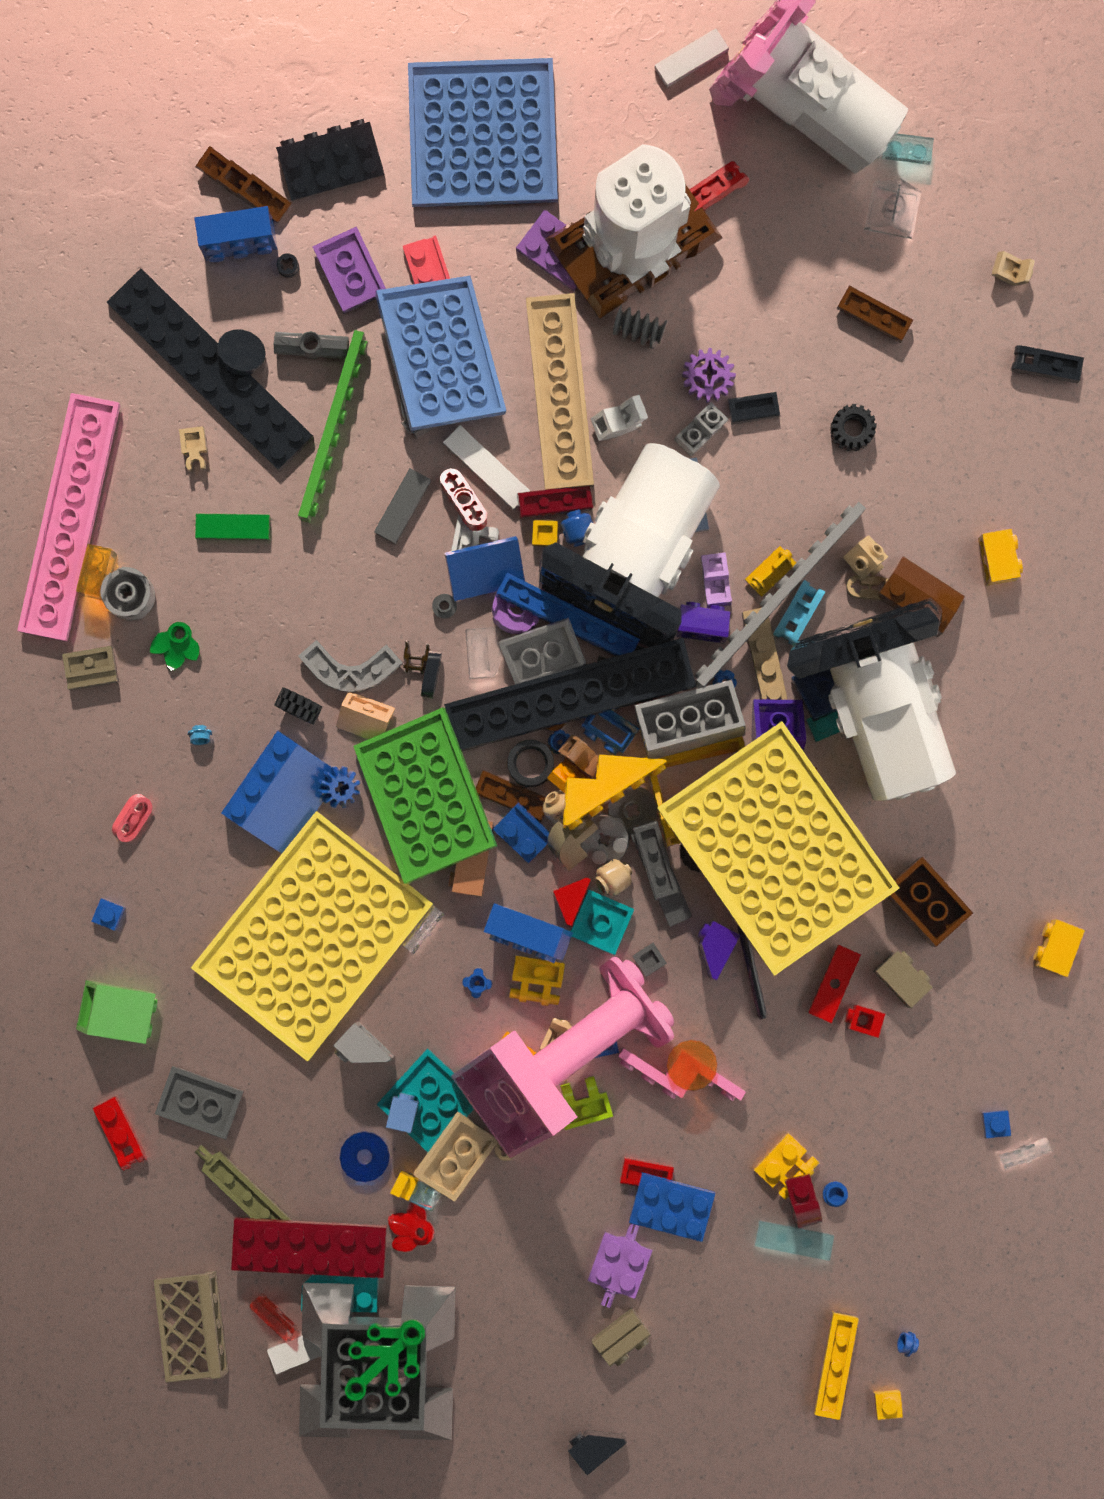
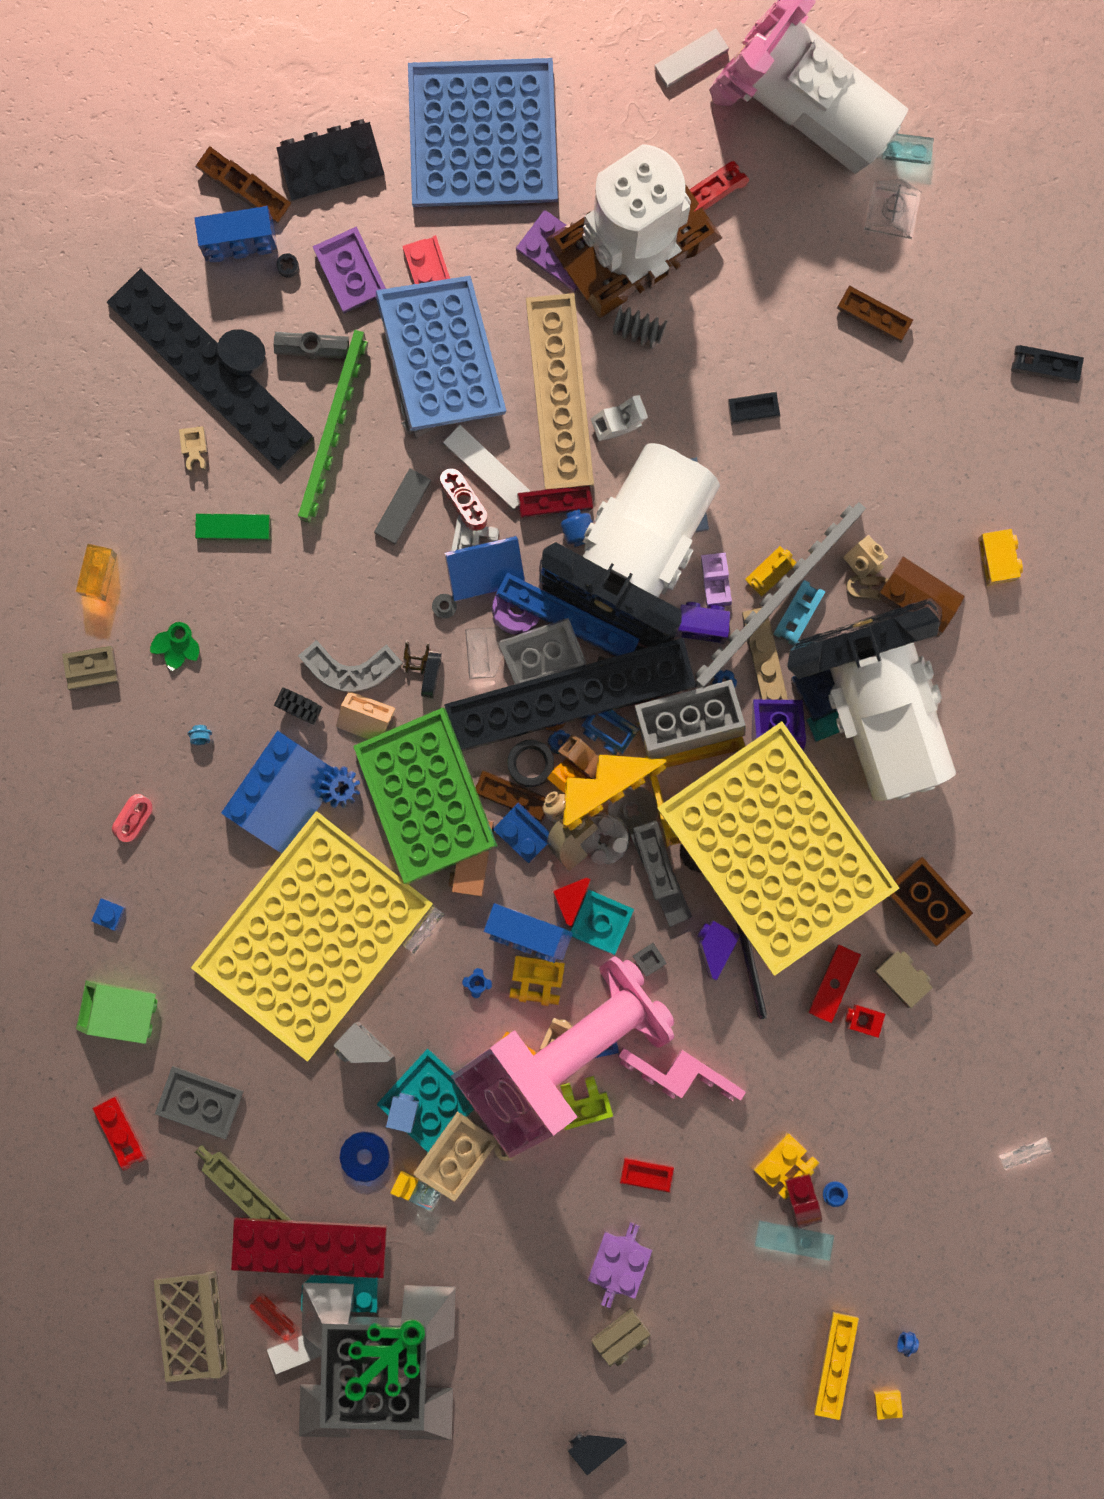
(68, 517): bright pink plate -> none
(126, 580): light grey brick -> none
(407, 1226): red plate -> none
(544, 533): yellow plate -> none
(613, 877): tan head -> none
(672, 1207): blue plate -> none
(691, 1065): clear orange tile -> none
(701, 429): light grey slope -> none
(718, 375): medium lavender gear -> none
(863, 417): black tyre -> none
(996, 1124): blue plate -> none
(1012, 269): tan bracket -> none
(1058, 947): yellow brick -> none

